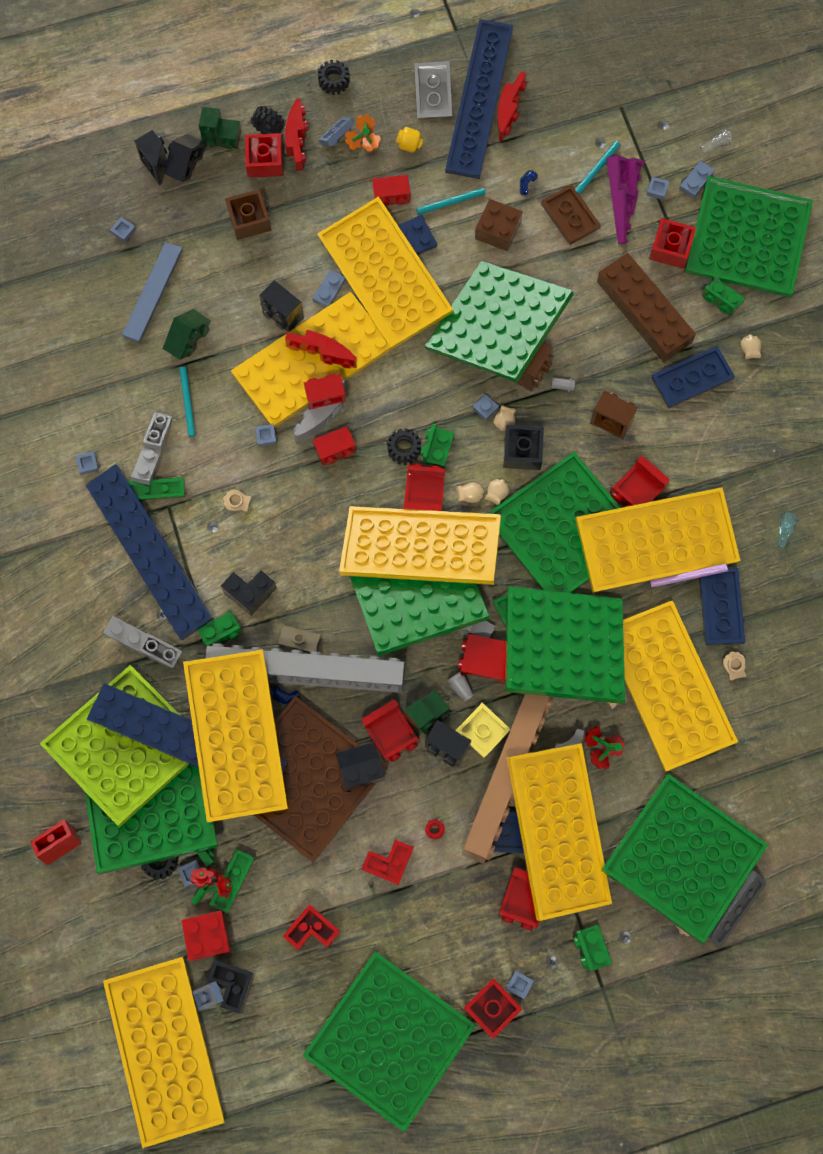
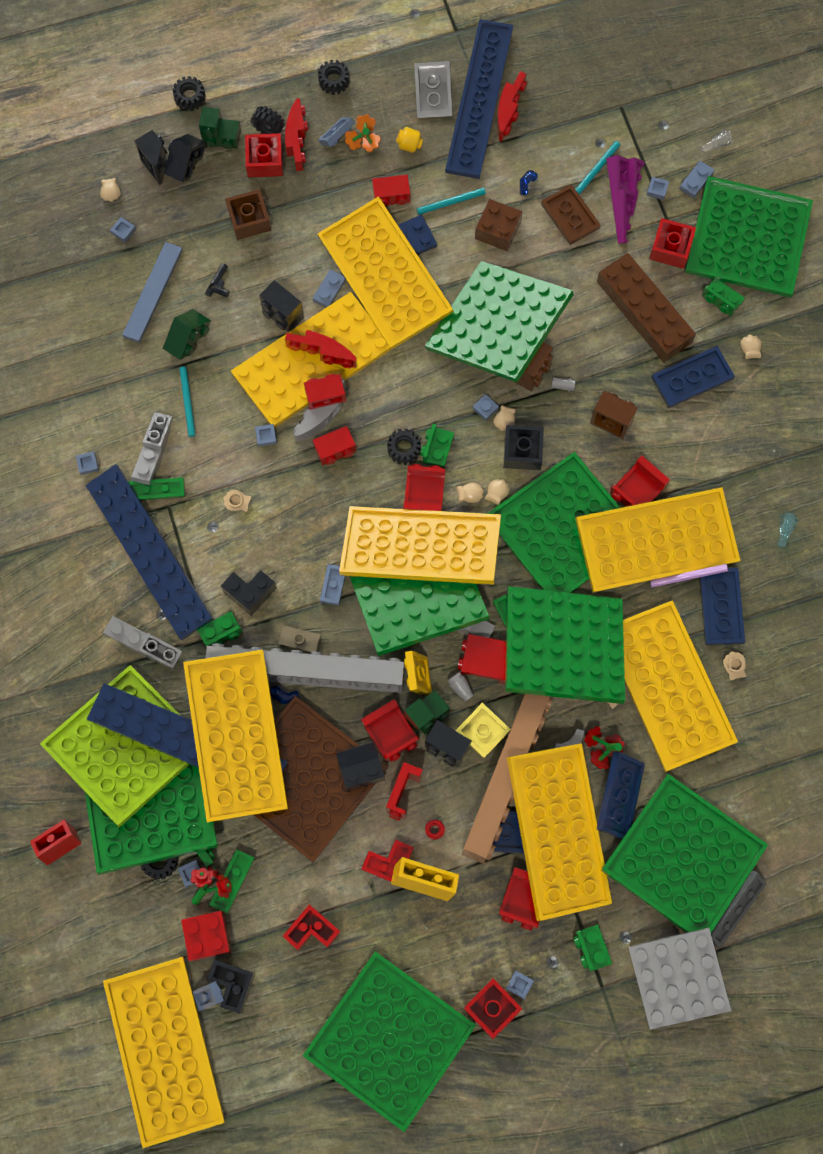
(110, 190): none -> tan animal
(189, 102): none -> black tyre
(218, 283): none -> black hose
(332, 586): none -> sand blue plate
(407, 772): none -> red panel
(418, 673): none -> yellow plate
(425, 879): none -> yellow brick
(620, 795): none -> dark blue plate
(679, 978): none -> light grey plate

